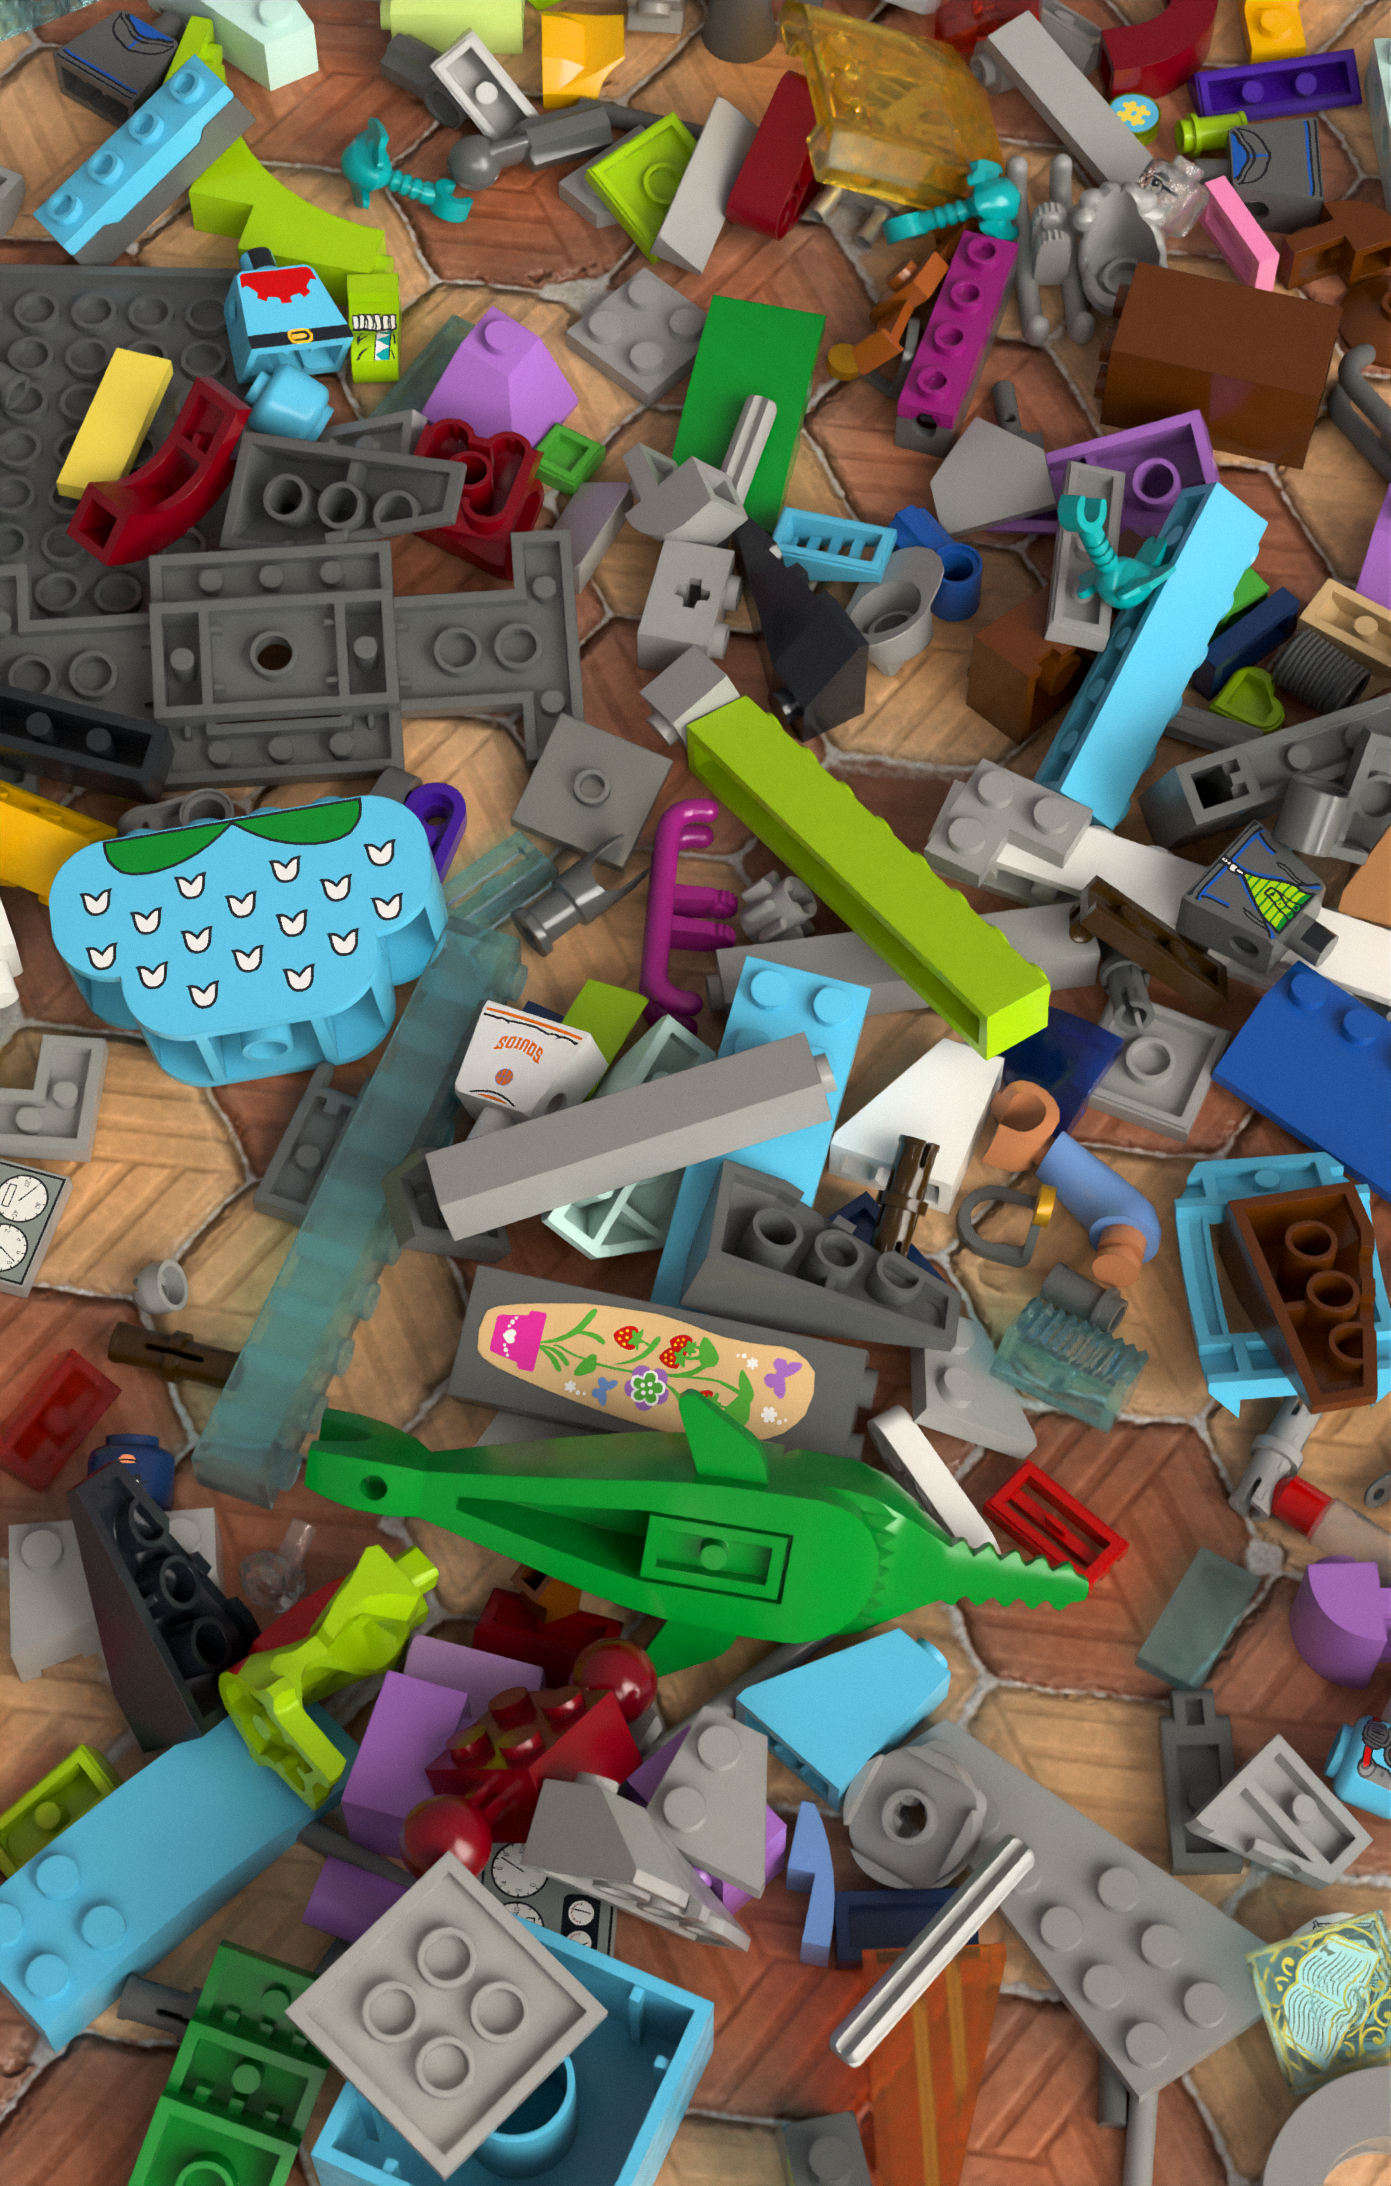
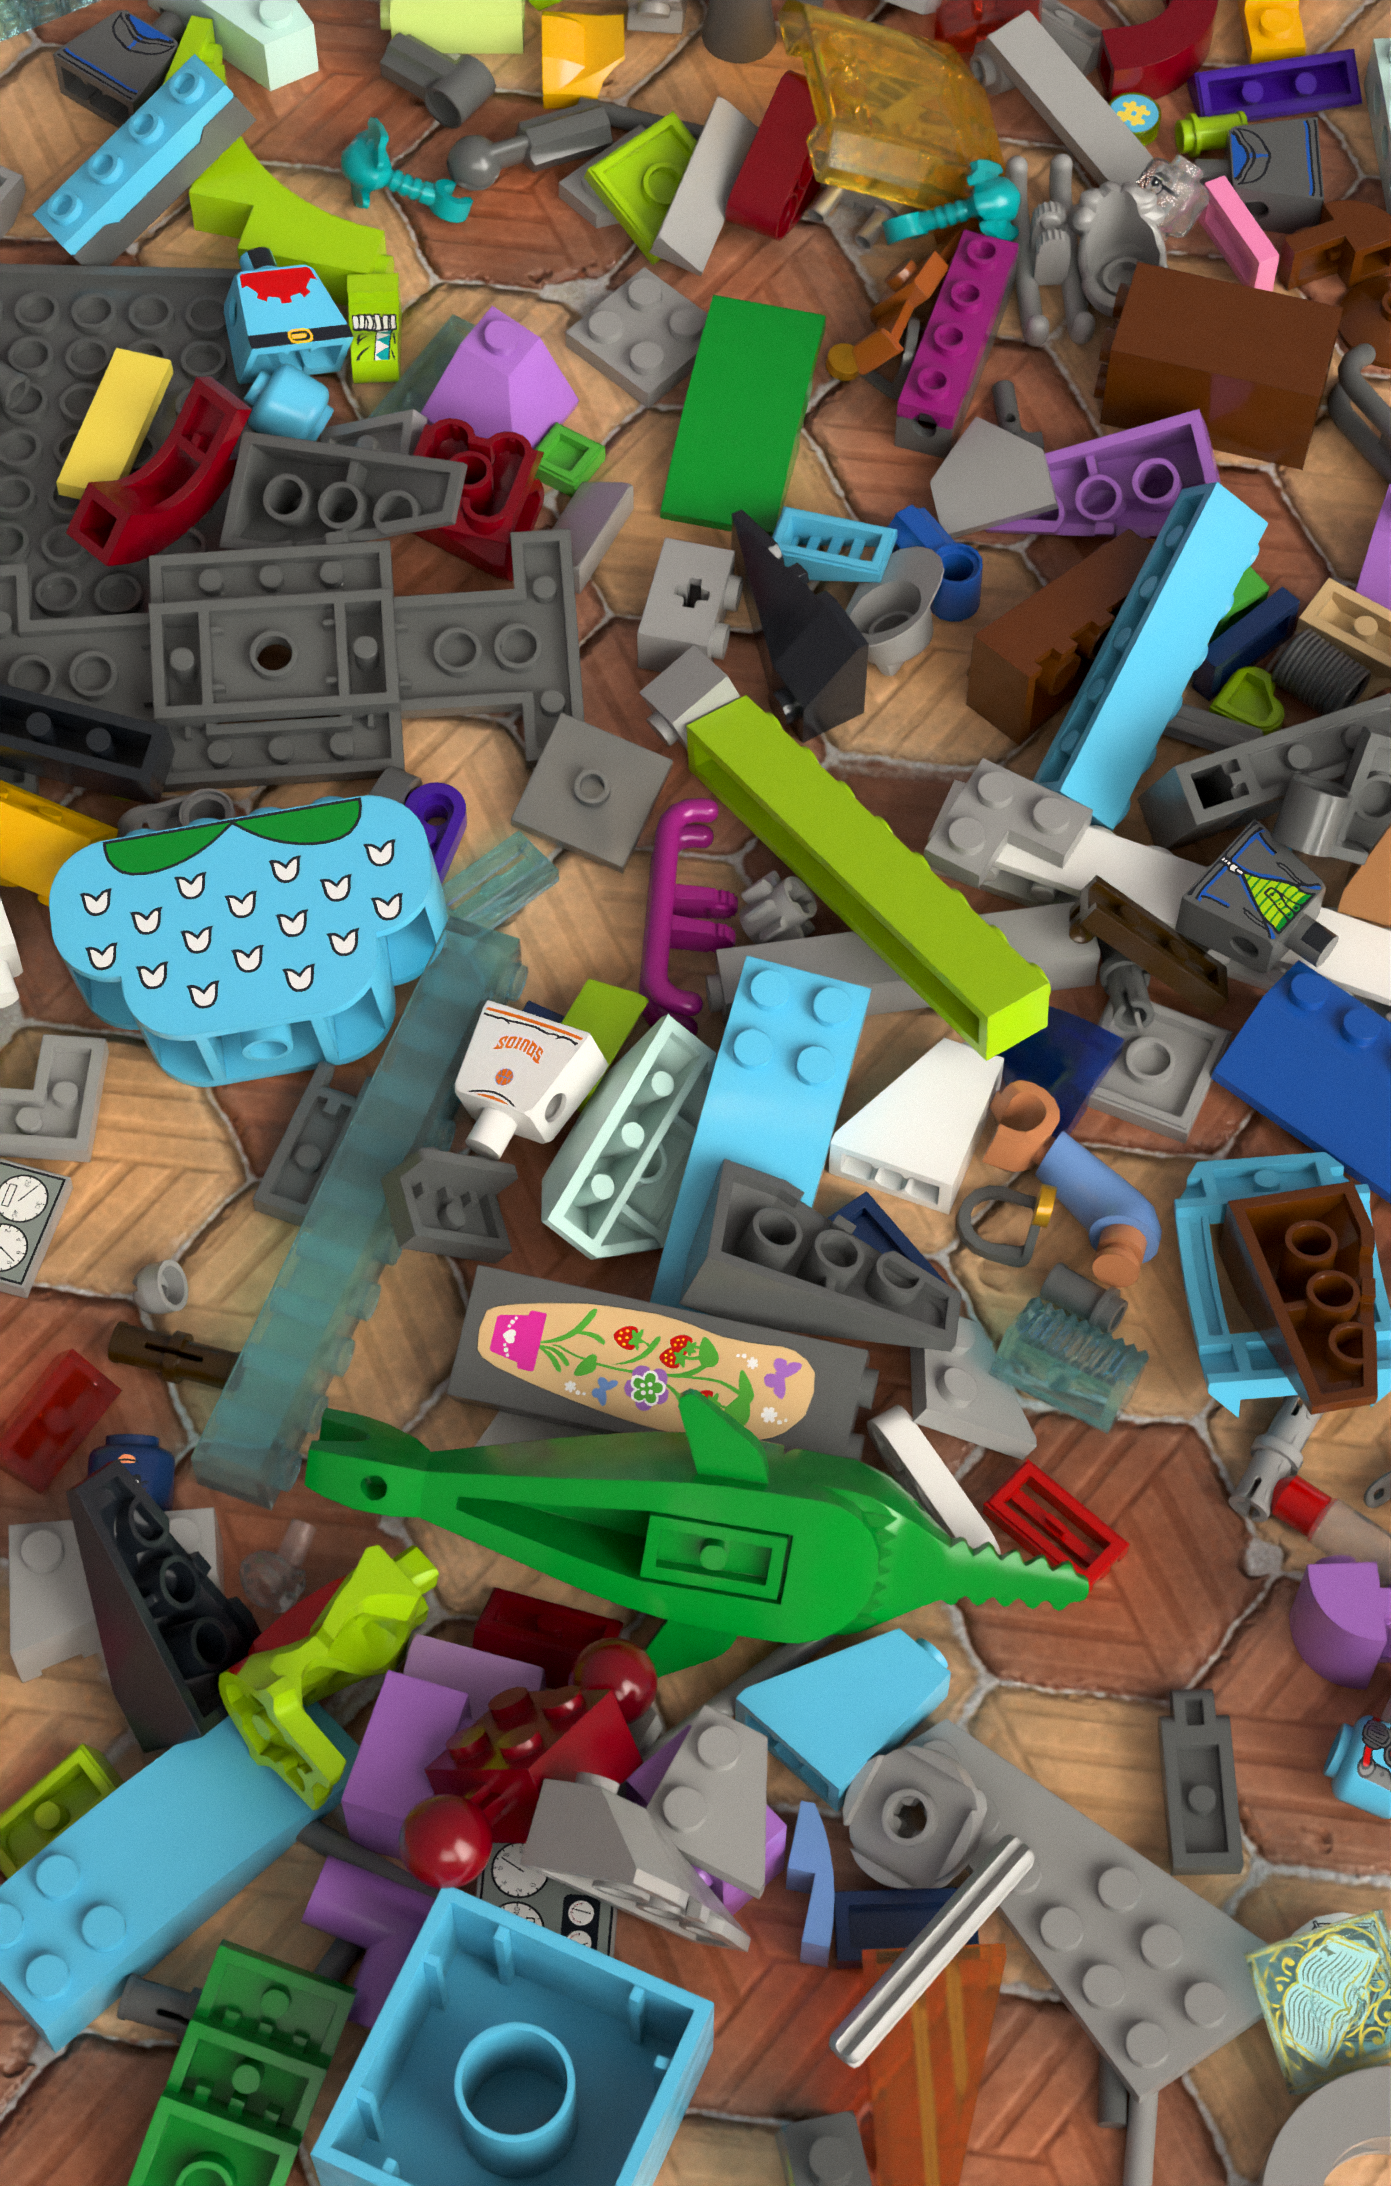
(446, 2015): light grey plate -> none
(482, 87): light grey slope -> none
(544, 1595): reddish brown piece -> none
(571, 901): dark grey piece -> none
(631, 1135): light grey brick -> none
(681, 502): light grey brick -> none
(748, 445): light grey axle -> none
(904, 1195): dark brown pin -> none
(1071, 619): light grey tile -> none
(1121, 579): teal piece -> none
(1198, 1621): clear light blue tile -> none
(1282, 1818): light grey wing -> none

